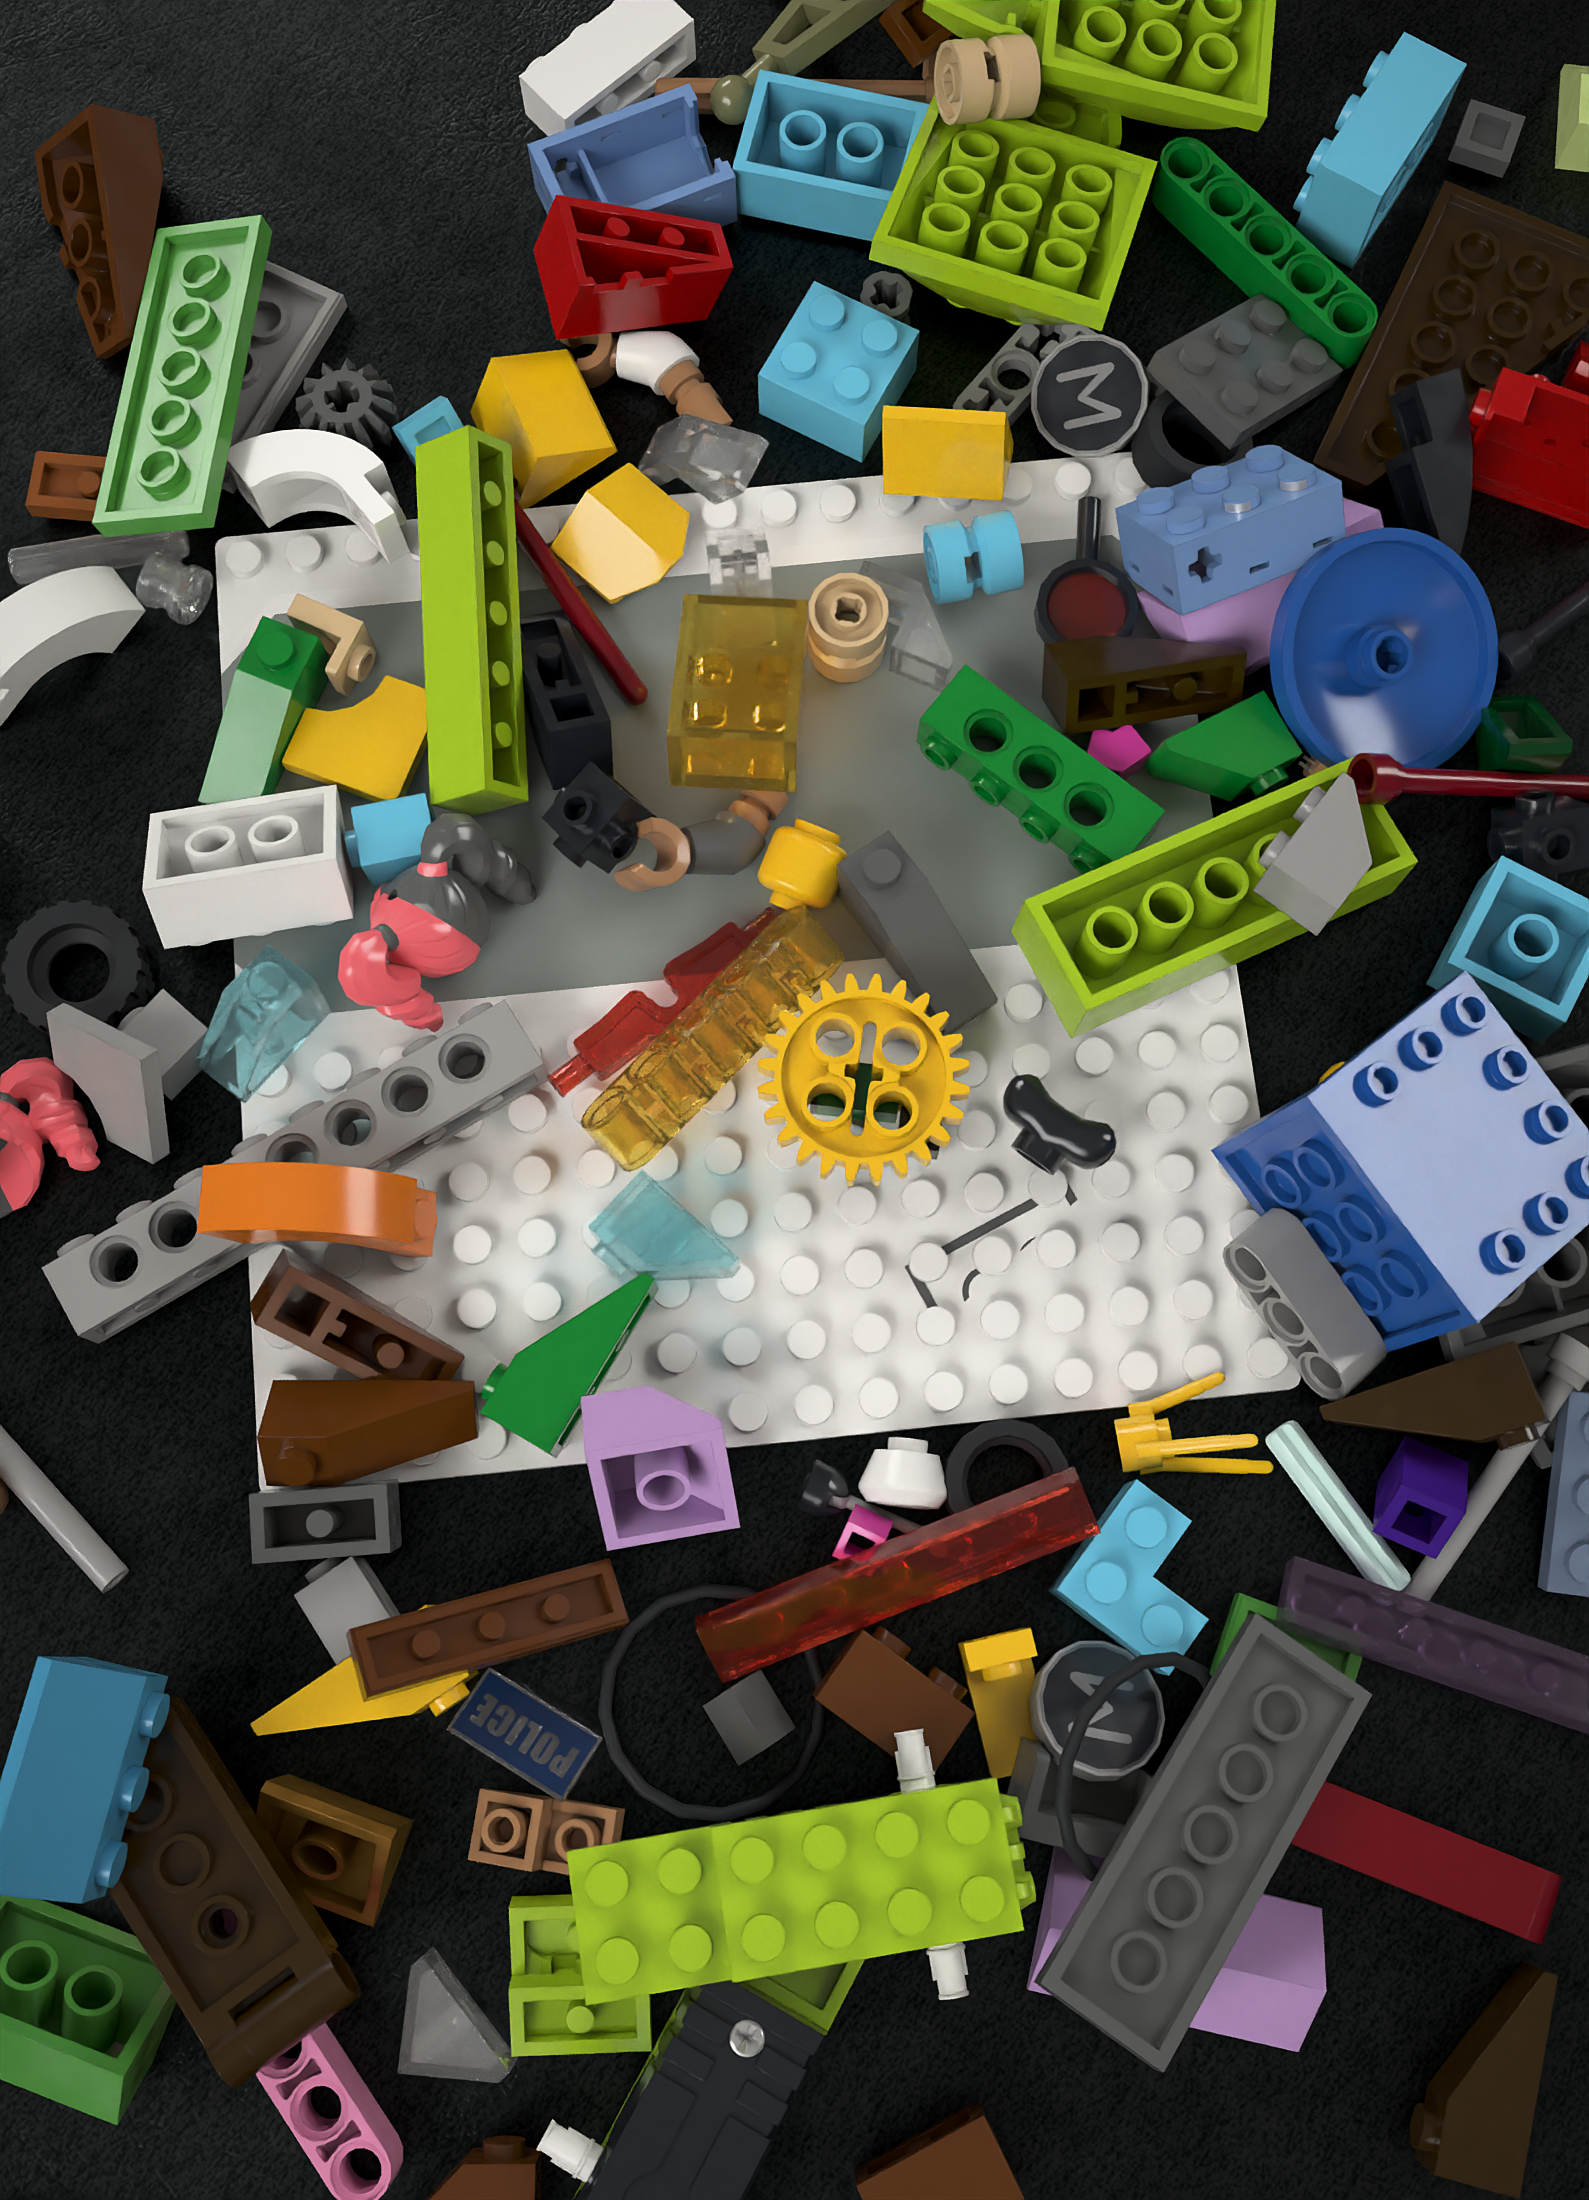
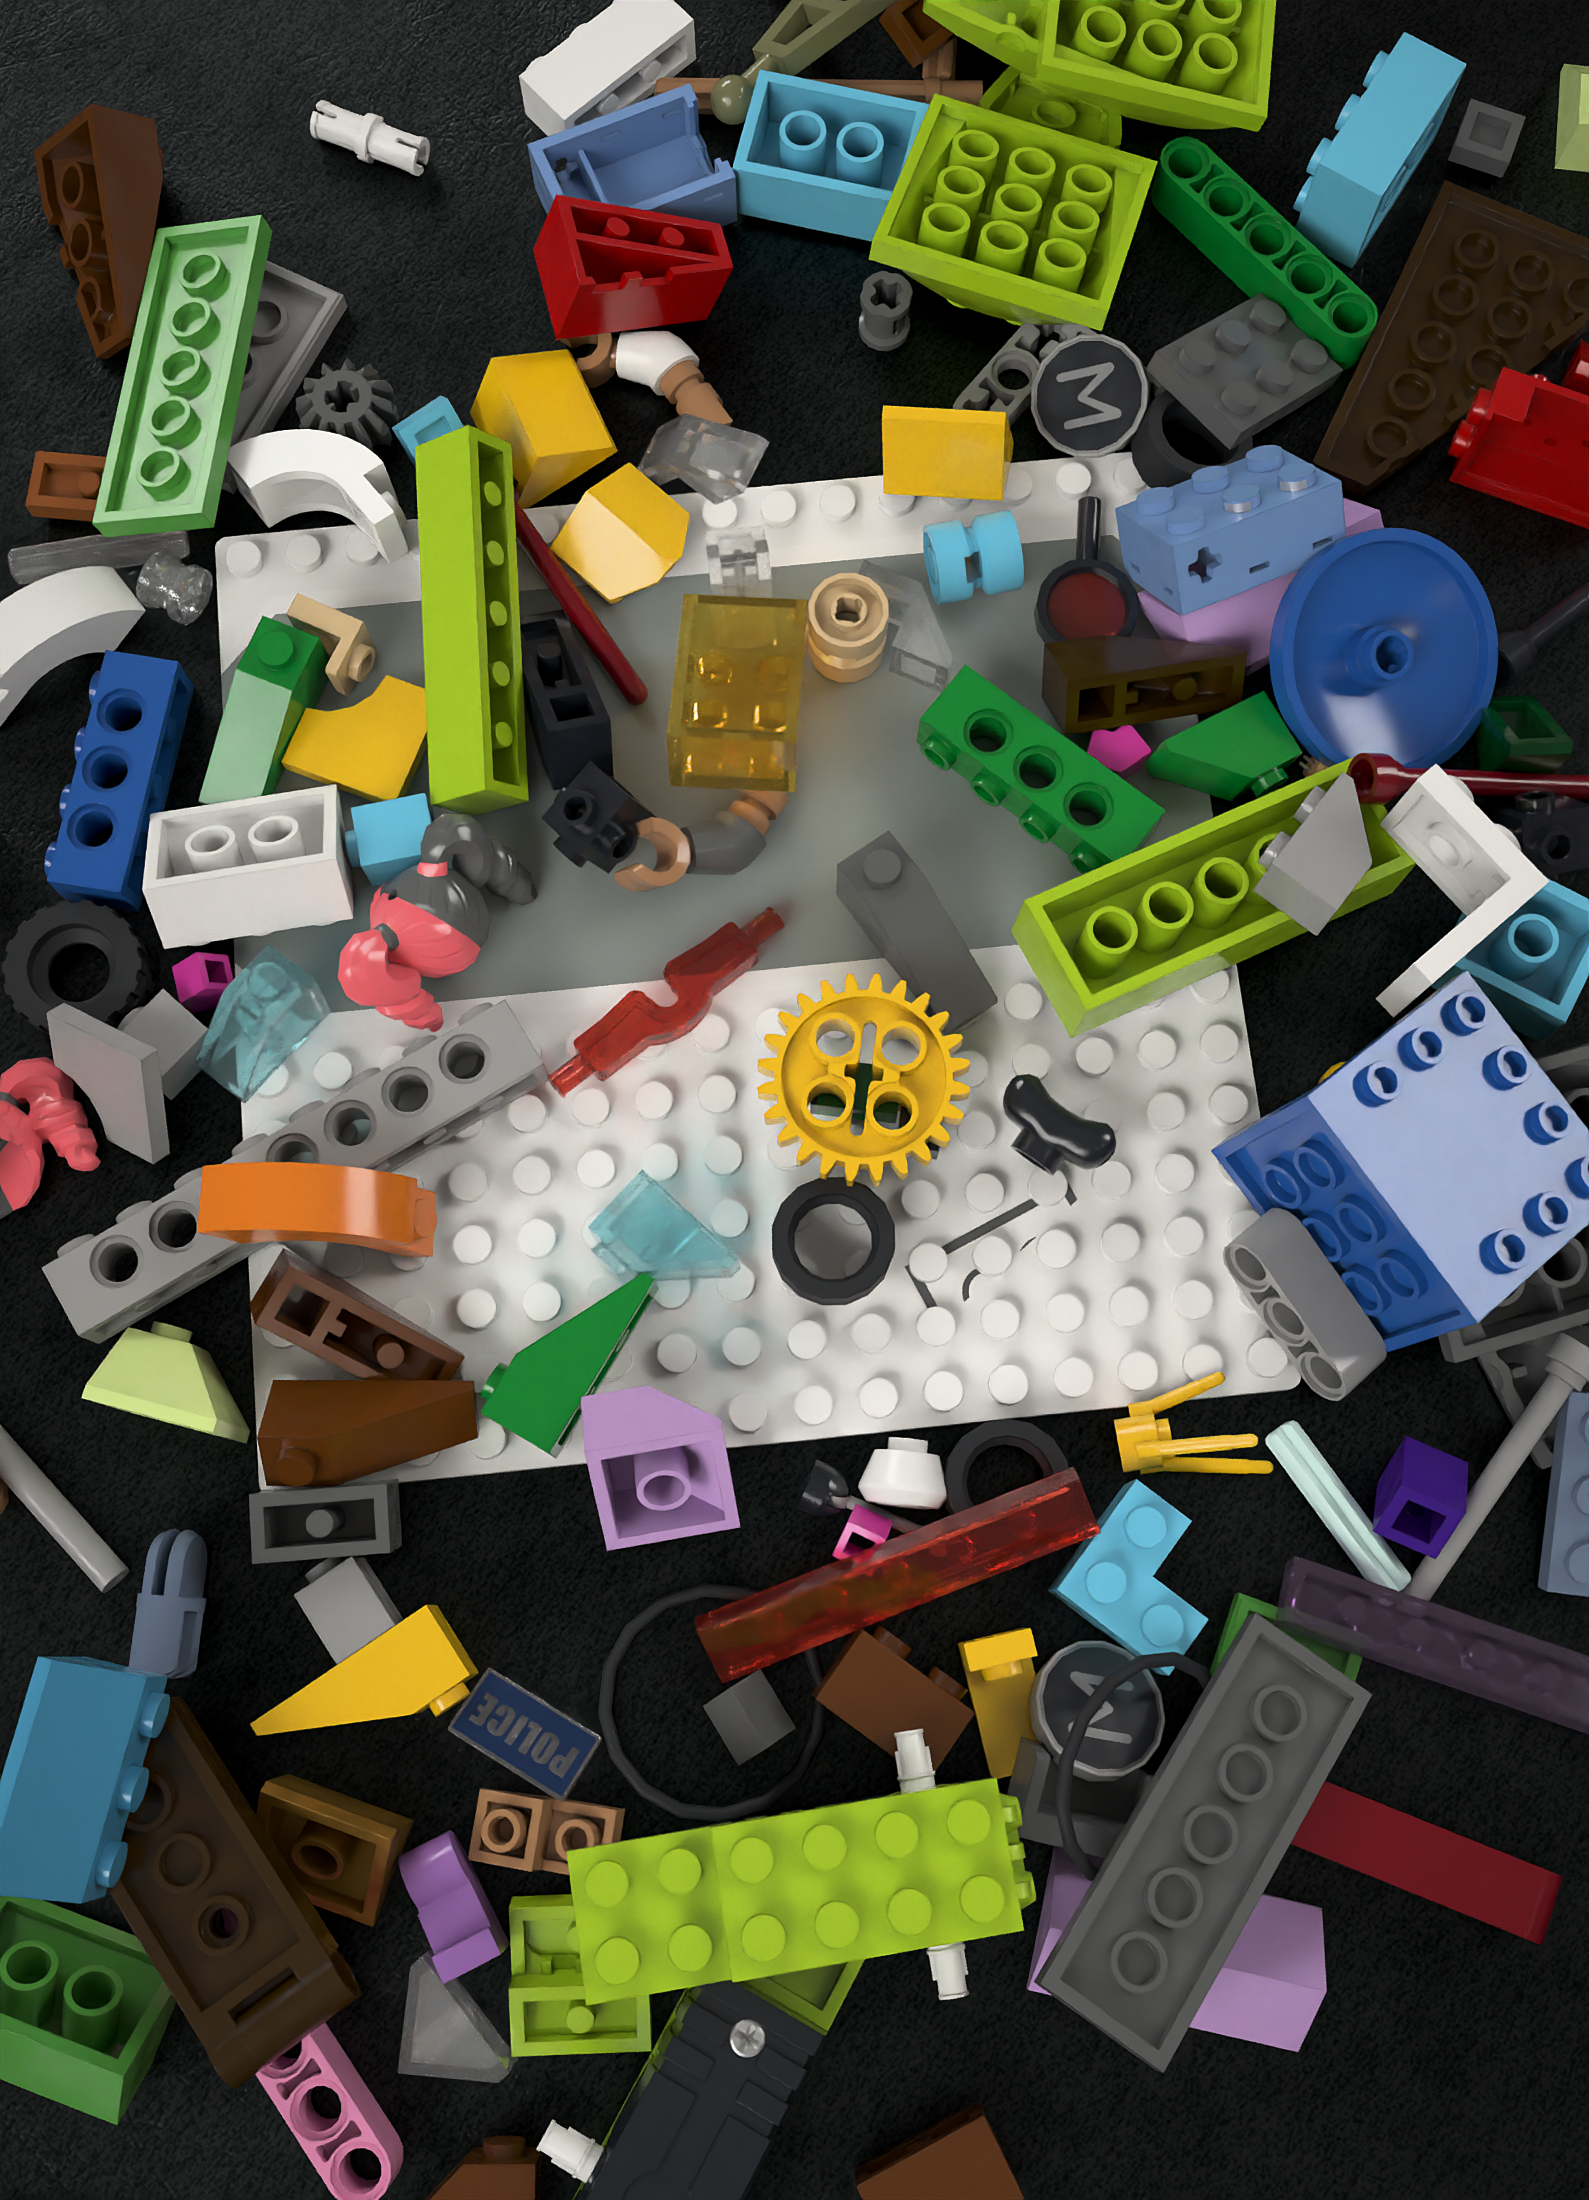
(148, 753): none -> blue brick
(167, 1381): none -> yellowish green slope
(171, 1605): none -> sand blue arm
(193, 982): none -> dark pink piece
(370, 137): none -> white pin
(452, 1906): none -> medium lavender leg
(485, 1629): reddish brown tile -> none
(711, 1039): clear yellow beam -> none
(802, 866): yellow head -> none
(833, 1191): none -> black tyre
(837, 371): medium azure brick -> none
(987, 79): tan wheel -> none
(1435, 469): black slope -> none
(1463, 1400): dark brown slope -> none
(1468, 860): none -> white bracket
(1487, 2090): dark brown slope -> none

